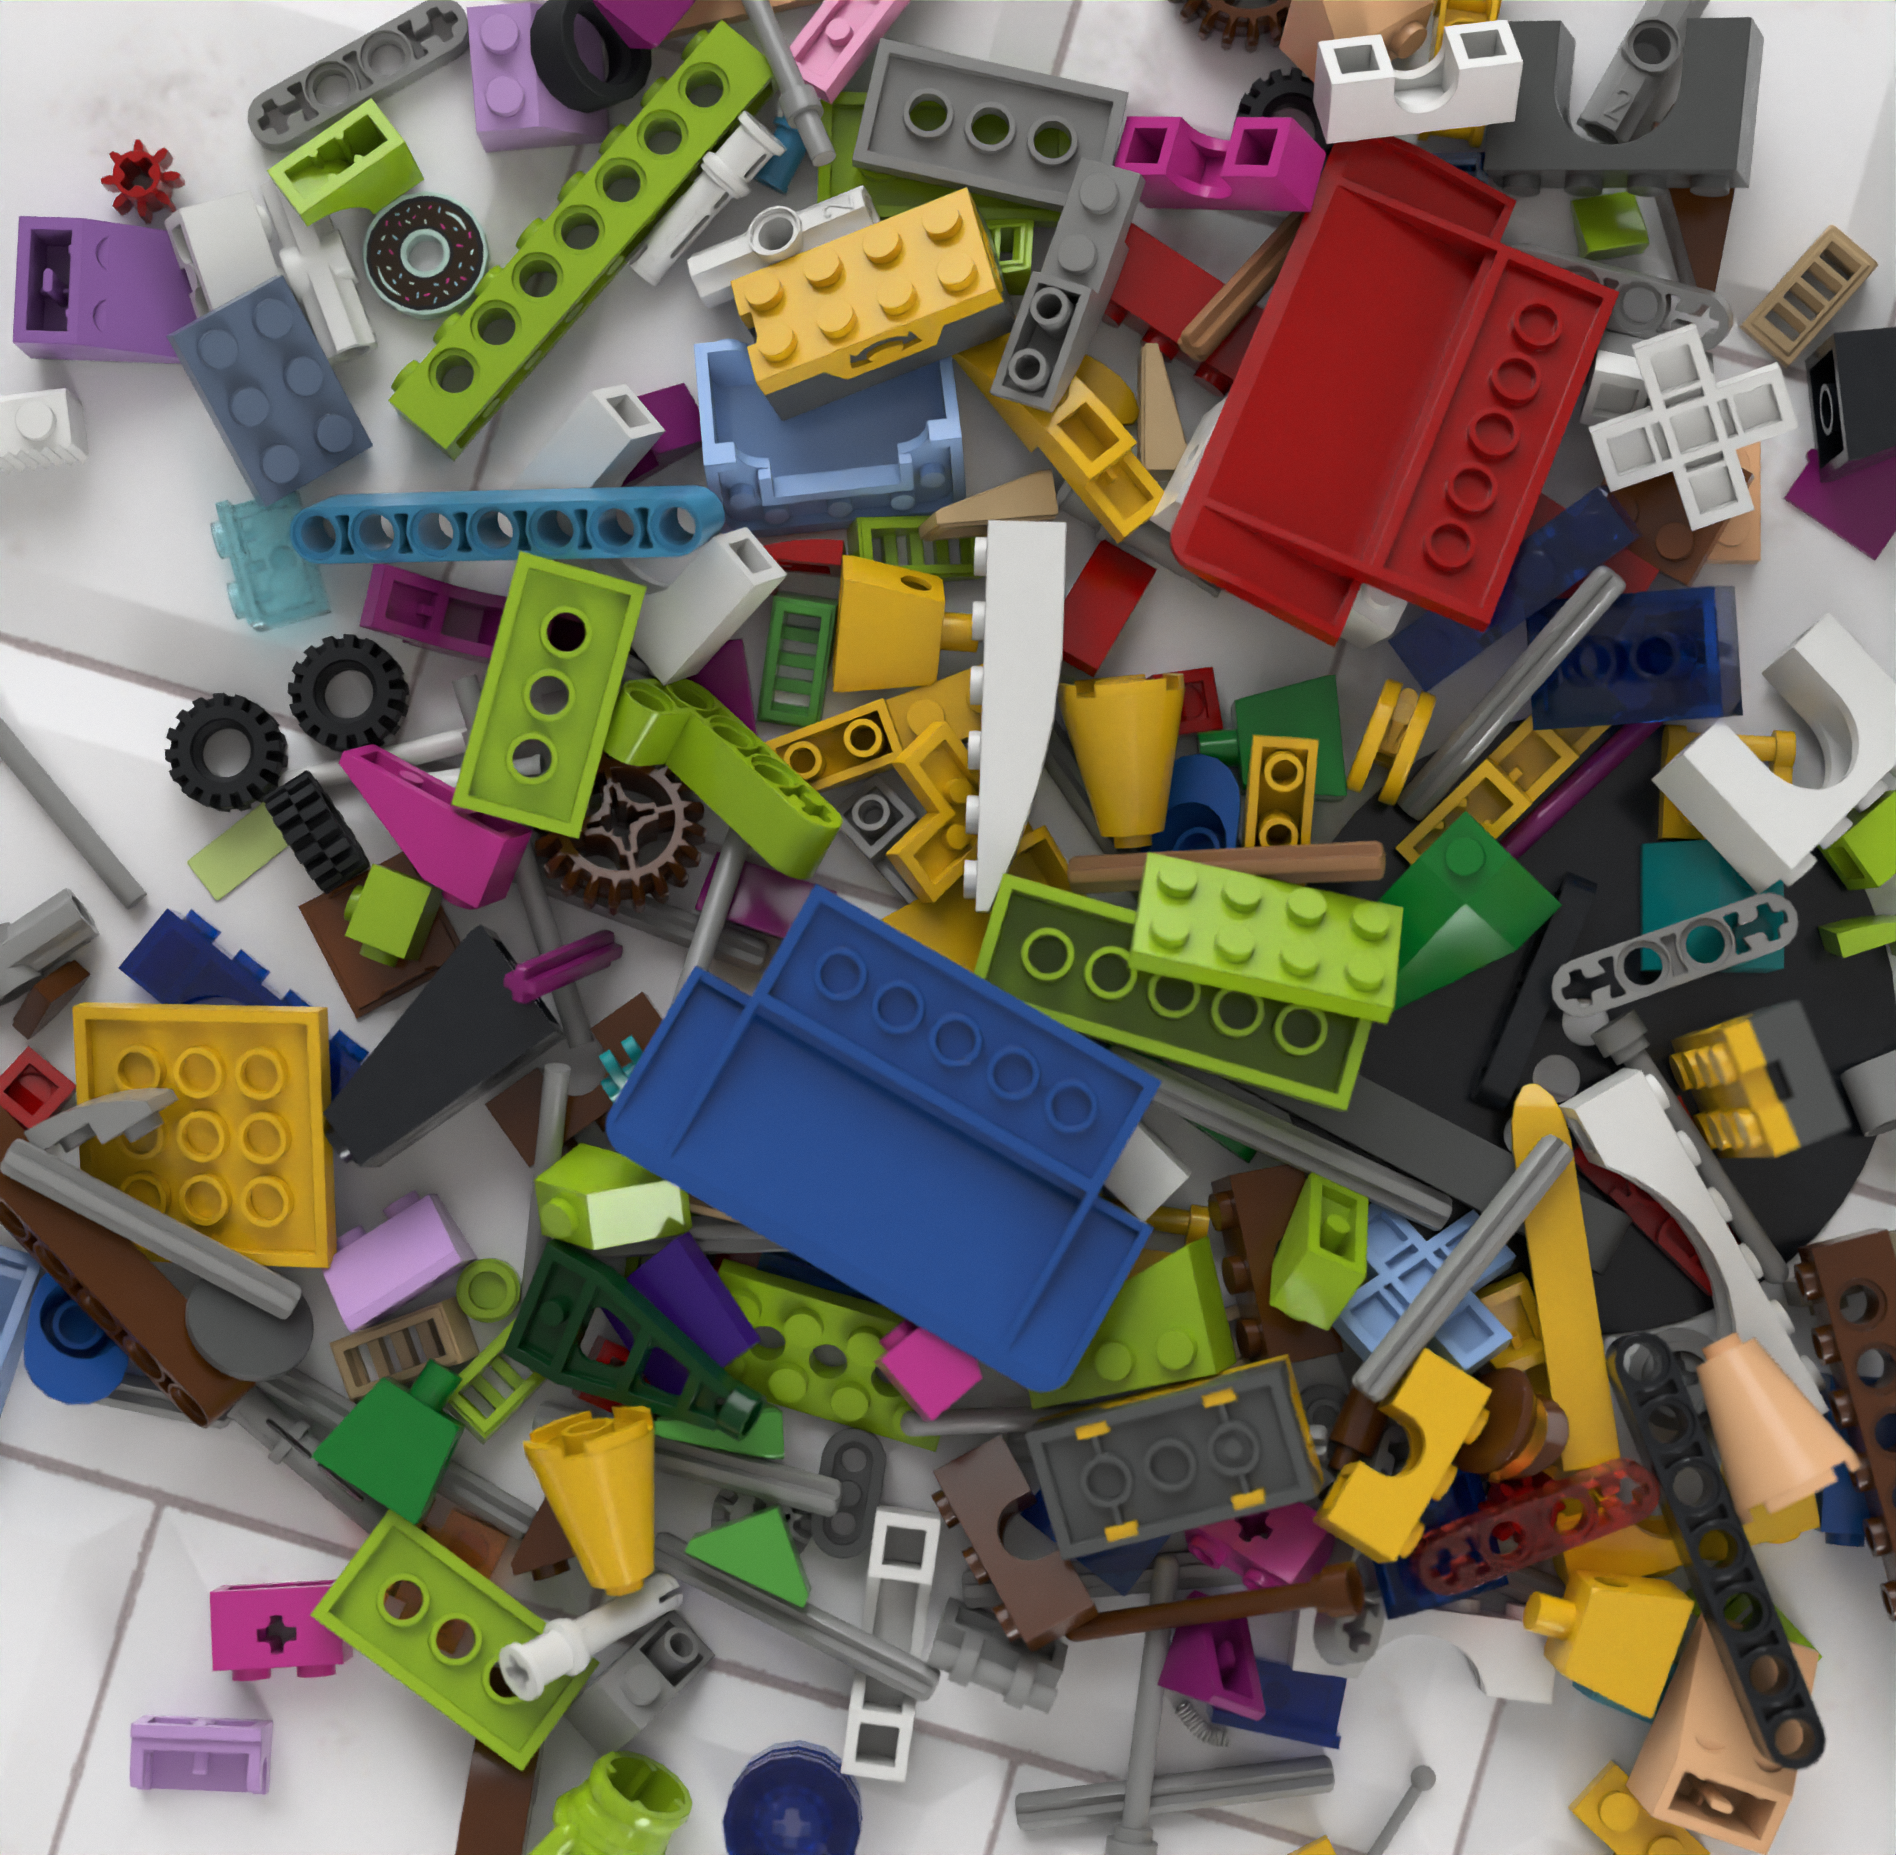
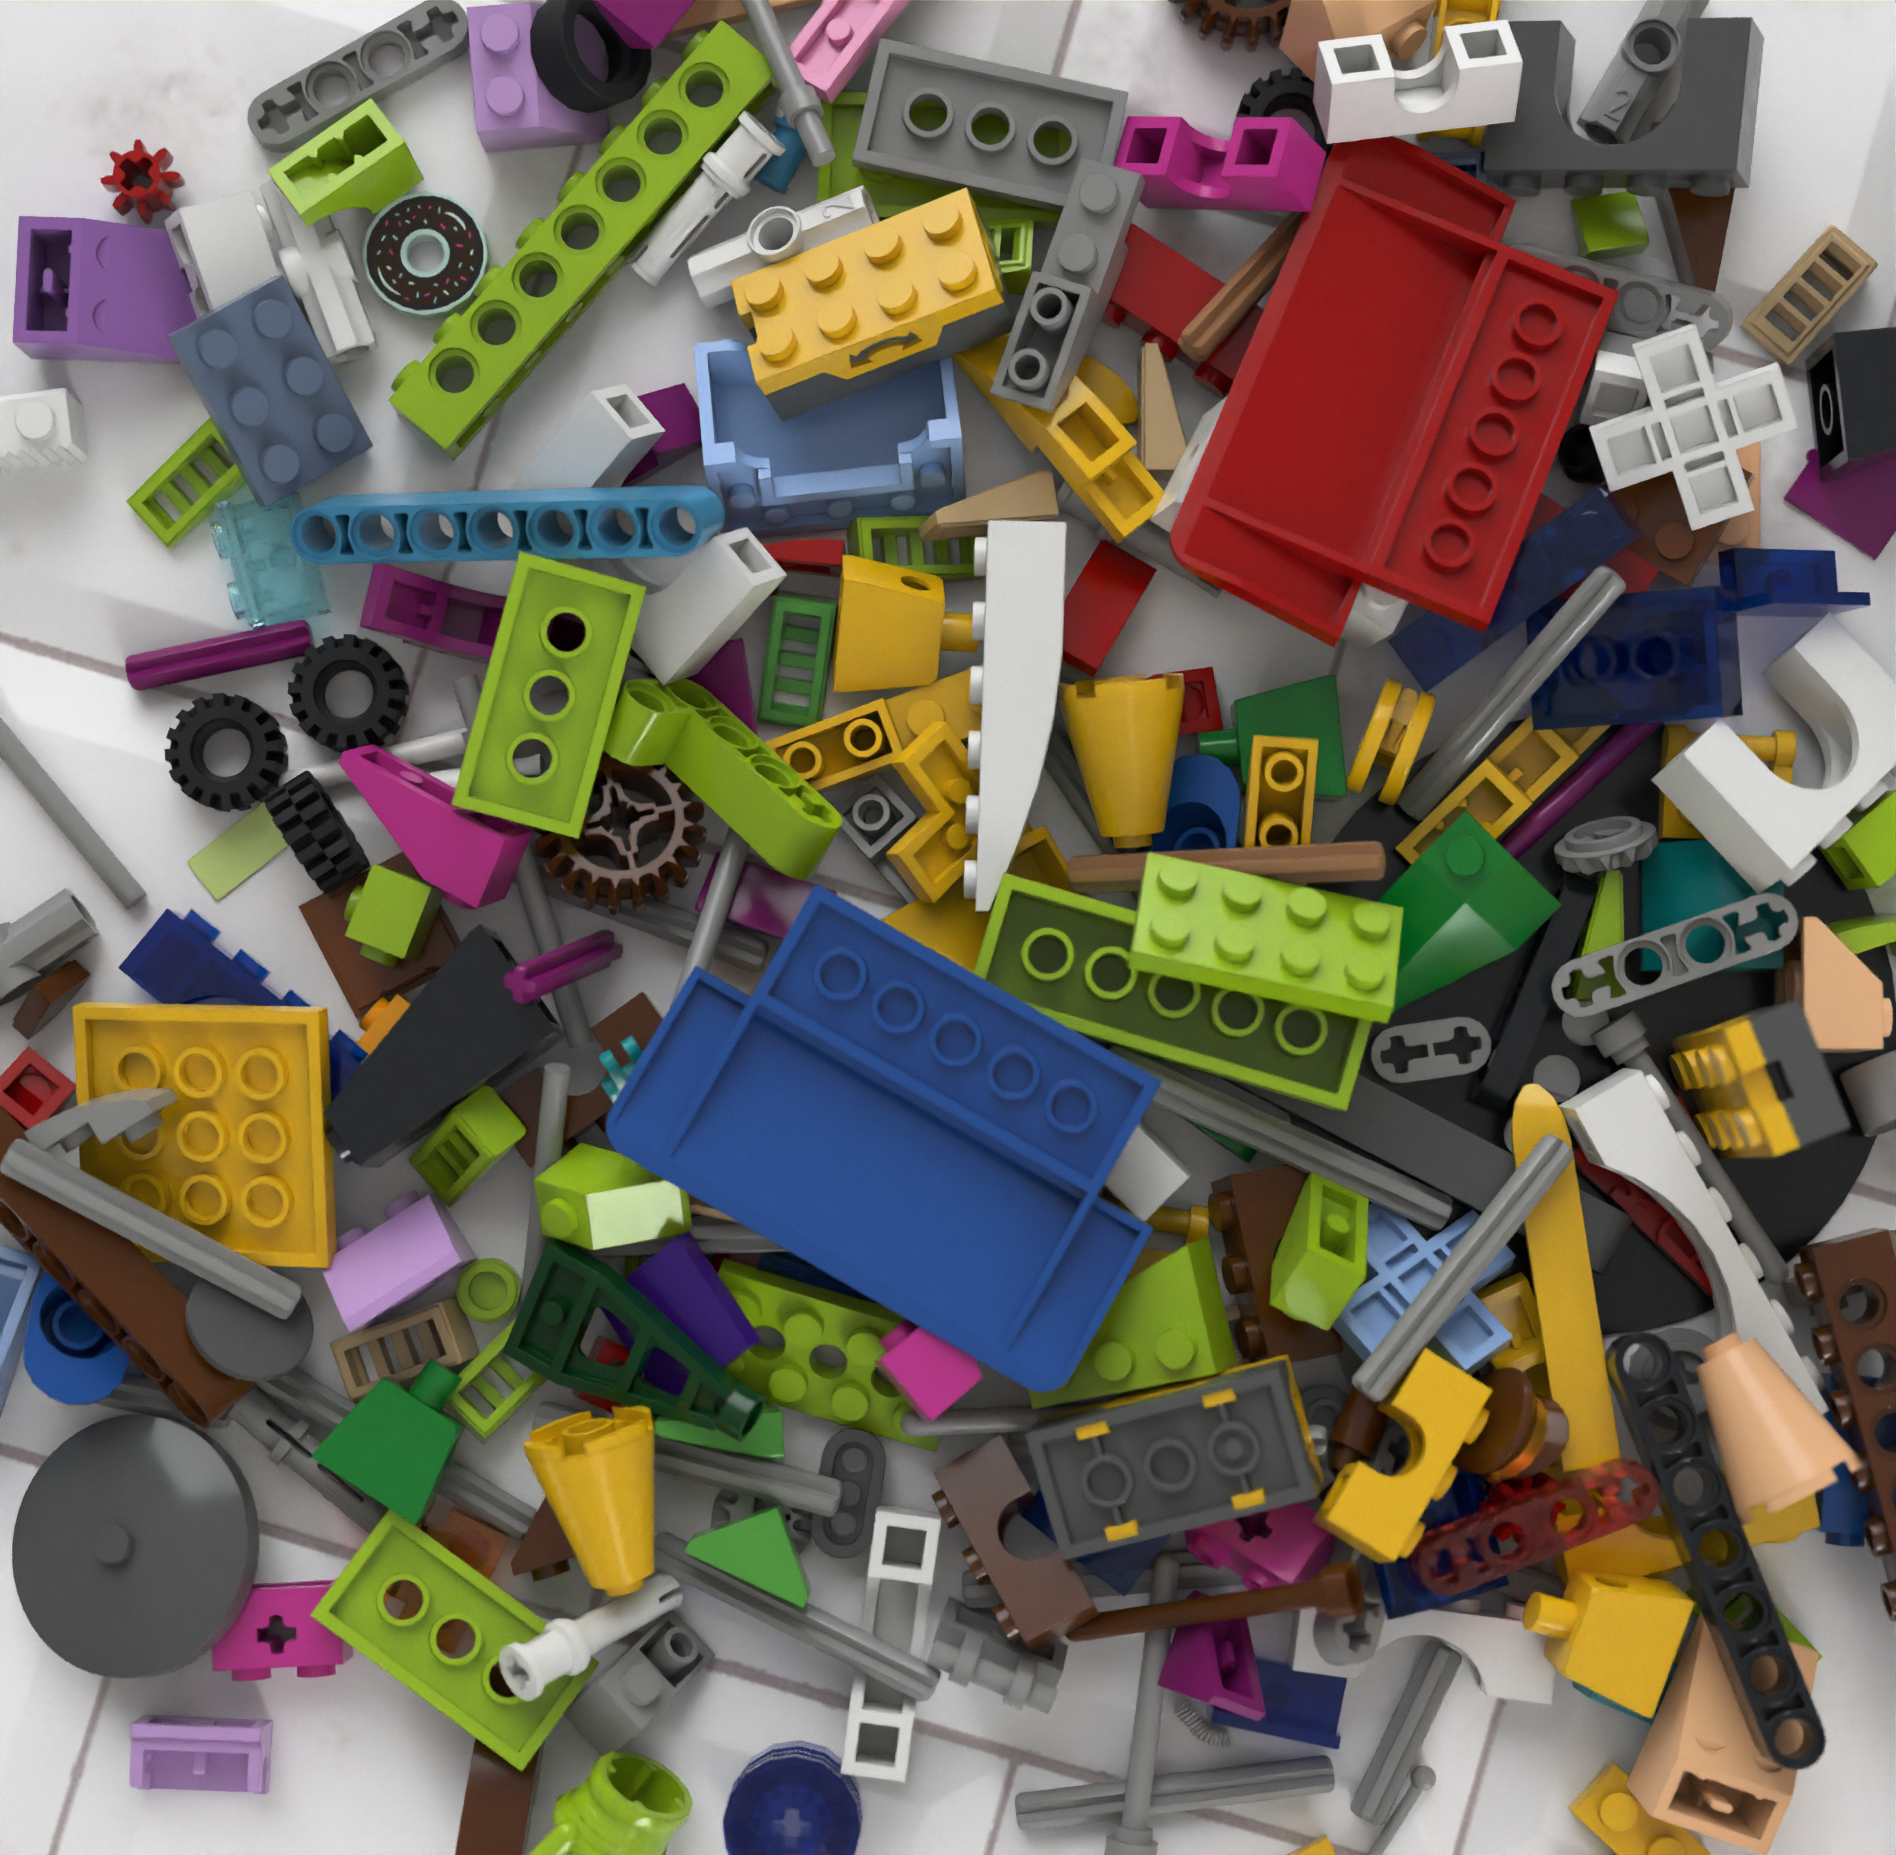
(135, 1546): none -> dark grey dish
(182, 463): none -> lime slope
(218, 655): none -> magenta axle
(380, 1020): none -> light orange plate
(471, 1141): none -> lime slope
(1406, 1733): none -> light grey axle
(1427, 1034): none -> light grey beam
(1579, 456): none -> black plate
(1601, 930): none -> lime slope
(1606, 844): none -> light grey gear
(1786, 583): none -> clear blue panel
(1835, 991): none -> light nougat slope

